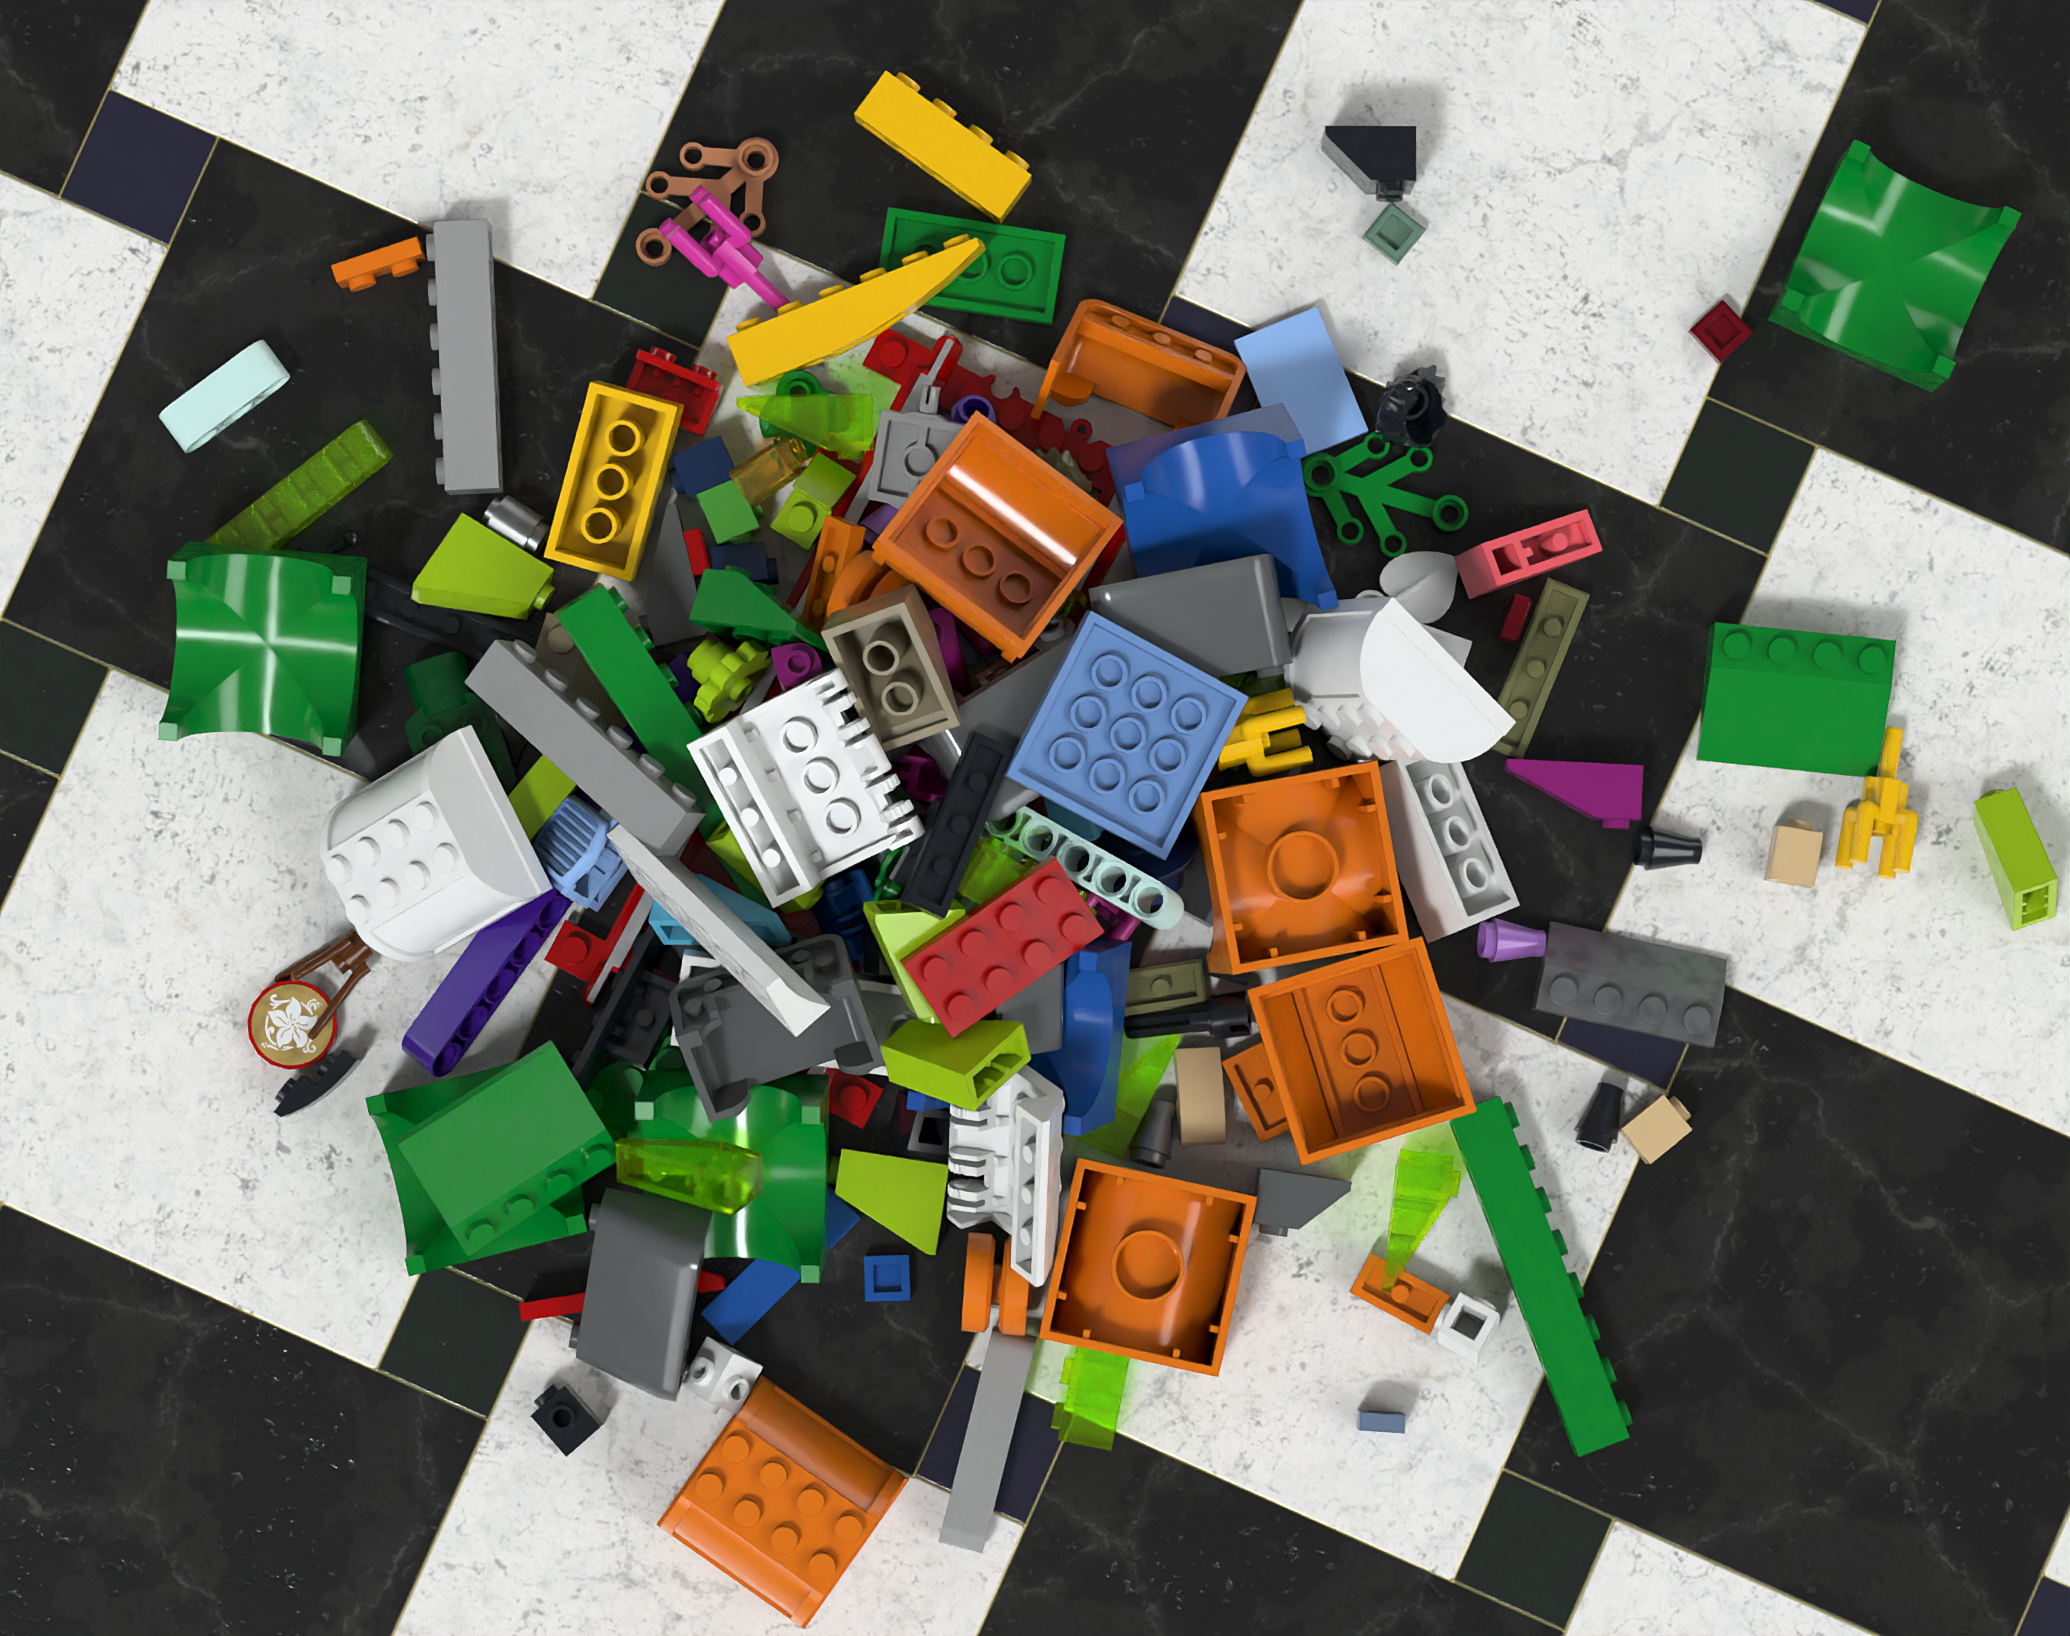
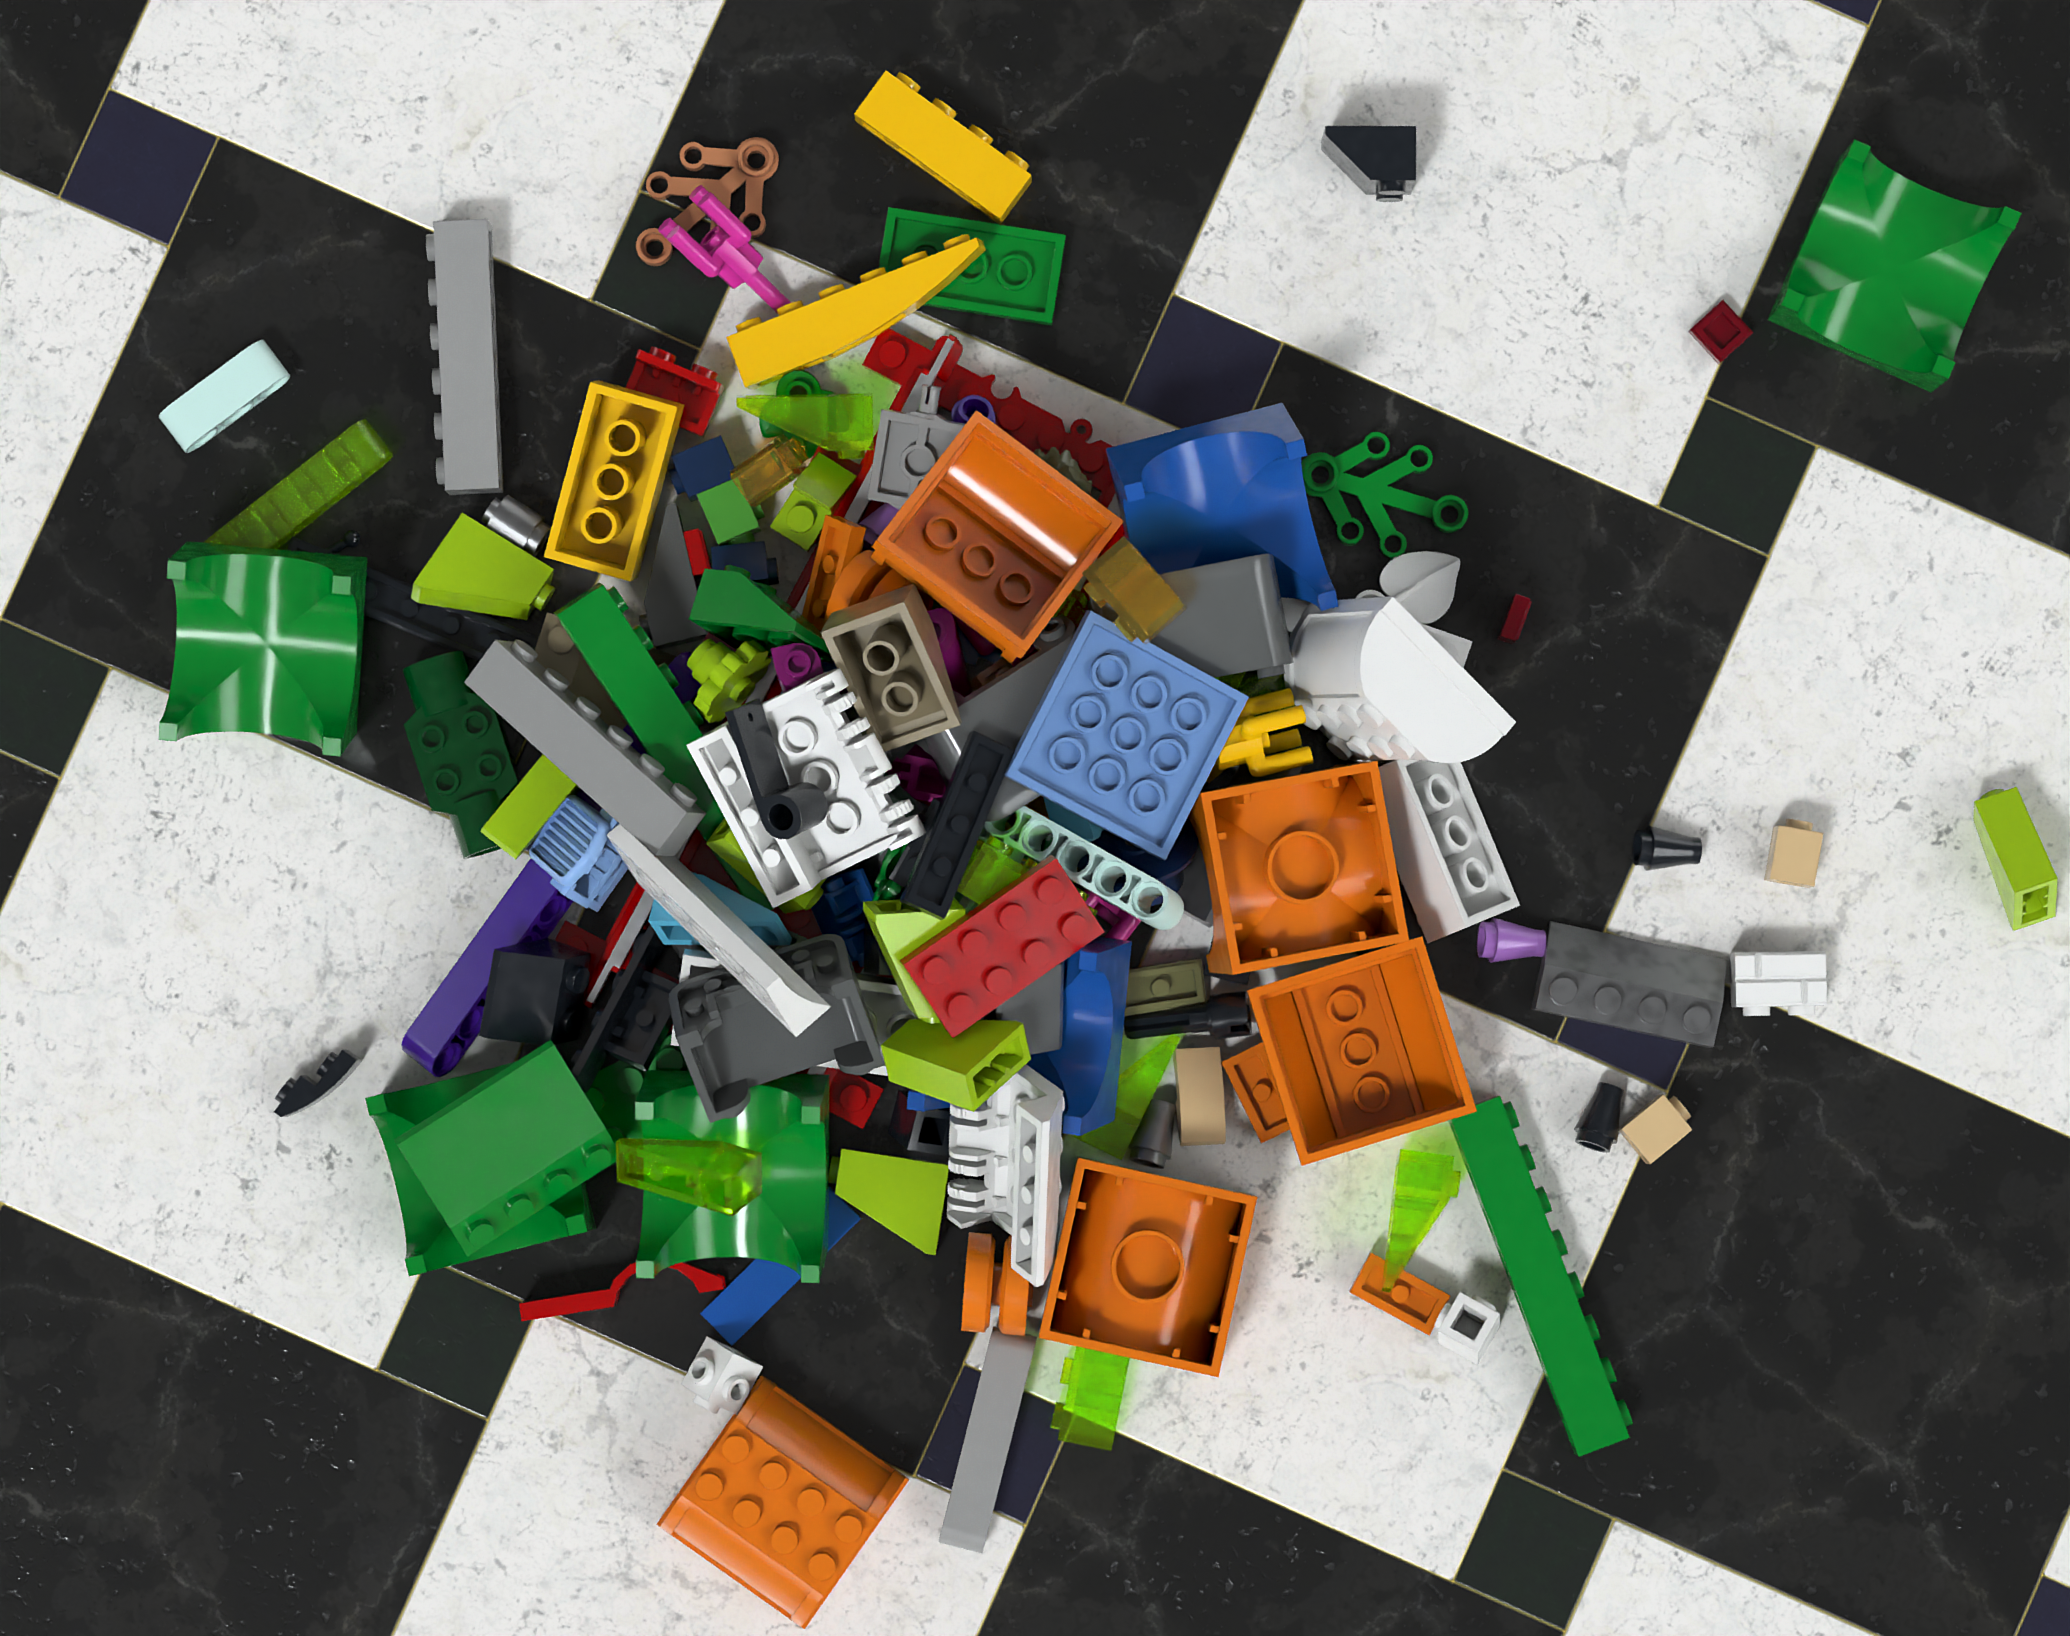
(282, 1021): tile -> none
(346, 954): reddish brown plant -> none
(362, 270): orange plate -> none
(430, 852): white container -> none
(535, 992): none -> black slope
(565, 1418): black brick -> none
(642, 1290): dark grey windscreen -> none
(781, 807): none -> black door
(887, 1278): blue tile -> none
(1134, 592): none -> clear yellow brick
(1140, 368): orange windscreen -> none
(1293, 1199): dark grey slope -> none
(1300, 368): light blue tile -> none
(1381, 1421): sand blue tile -> none
(1393, 233): sand green tile -> none
(1412, 408): black hair -> none
(1527, 553): coral slope -> none
(1538, 663): olive tile -> none
(1592, 789): magenta slope -> none
(1778, 980): none -> white brick
(1795, 700): green slope -> none
(1881, 815): yellow plant -> none

